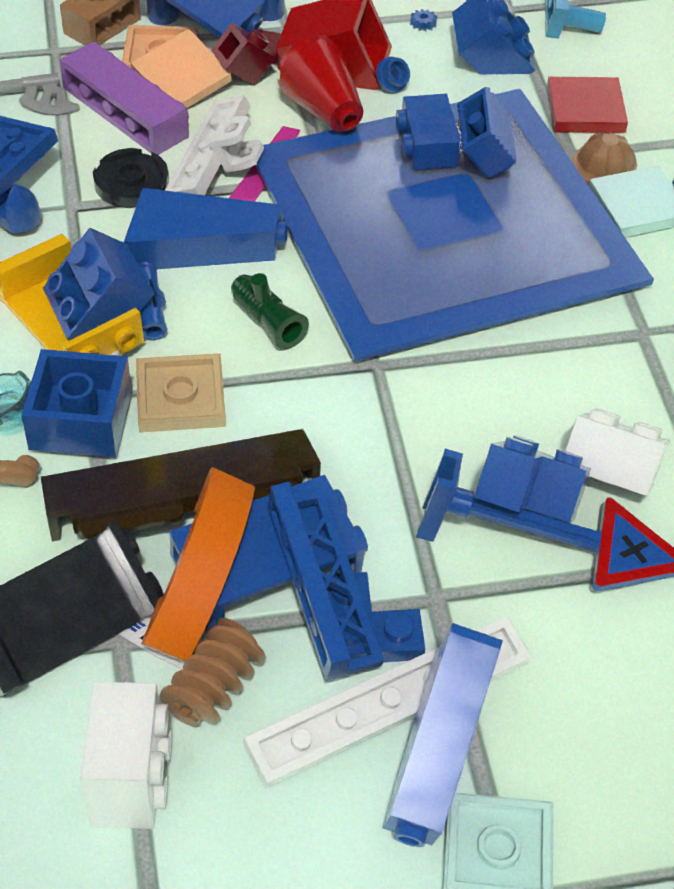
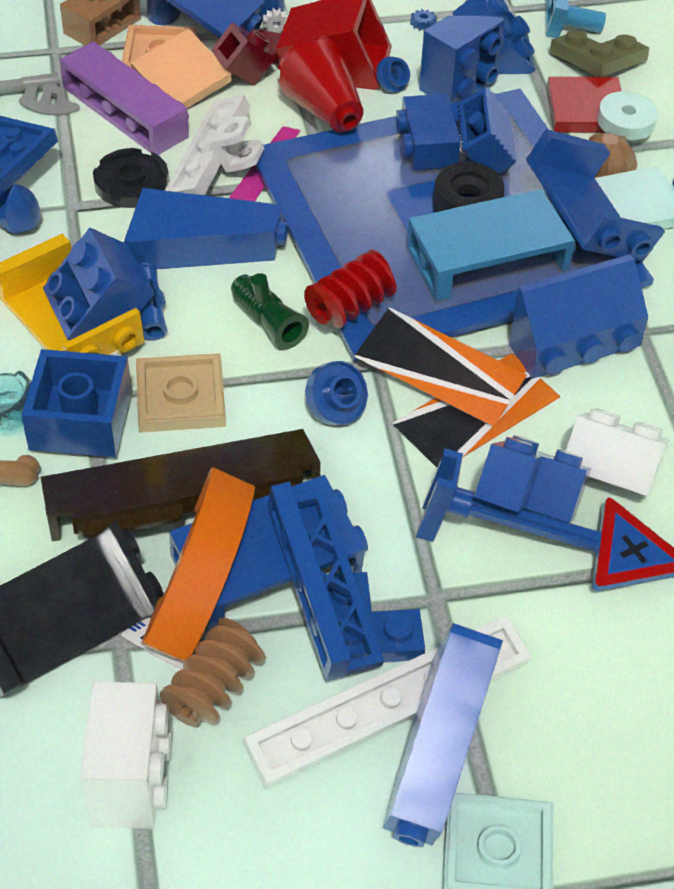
(268, 20): none -> white piece
(336, 393): none -> blue plate
(351, 290): none -> red piece
(441, 366): none -> sticker
(443, 426): none -> sticker
(461, 55): none -> blue slope
(466, 179): none -> black tyre
(486, 236): none -> dark azure panel
(567, 173): none -> blue panel
(579, 317): none -> blue slope
(598, 57): none -> olive plate
(627, 115): none -> light aqua piece

